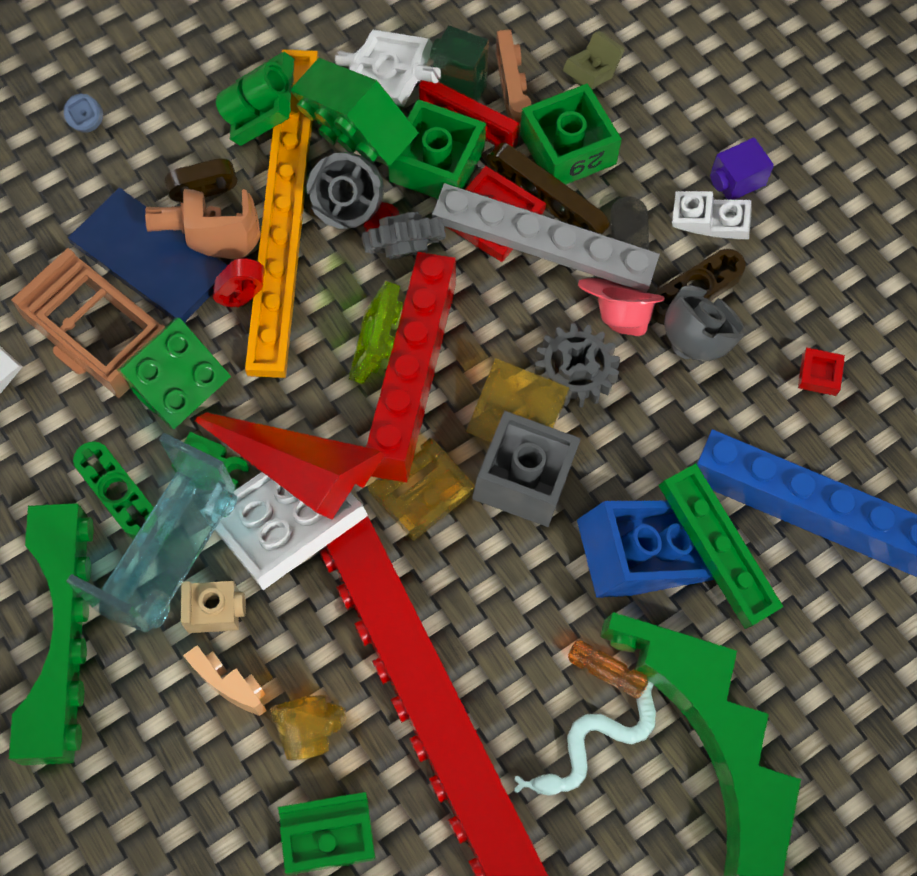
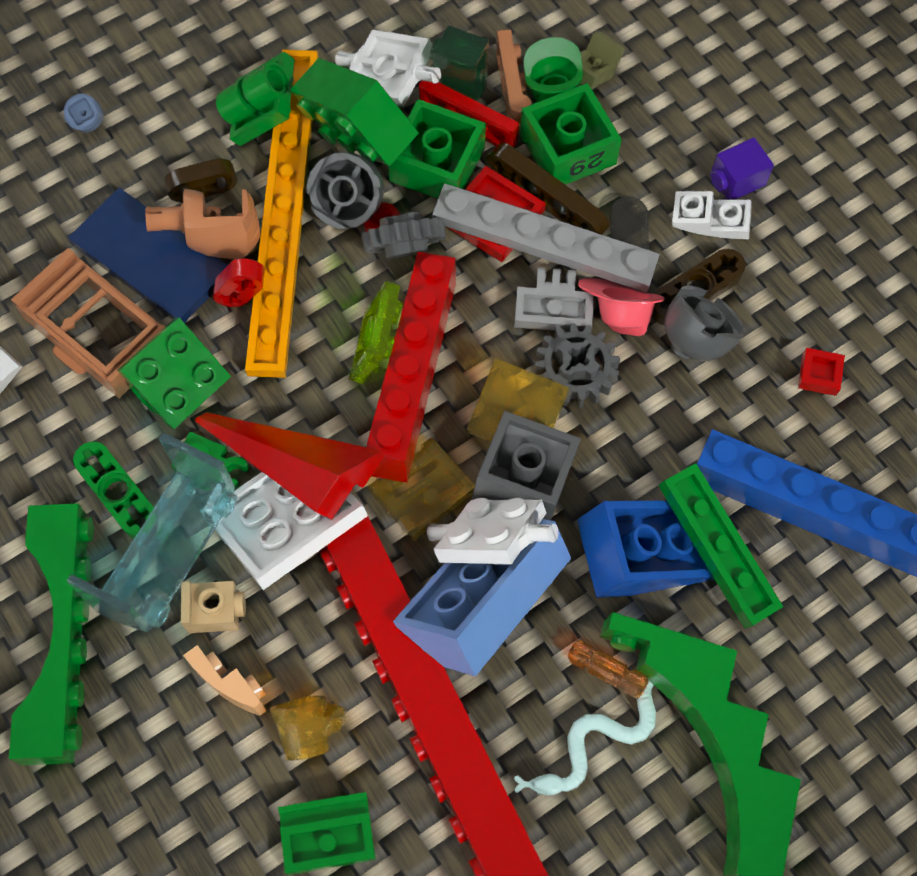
(475, 606): none -> medium blue slope
(491, 531): none -> white plate
(552, 67): none -> green piece
(553, 304): none -> light grey hinge

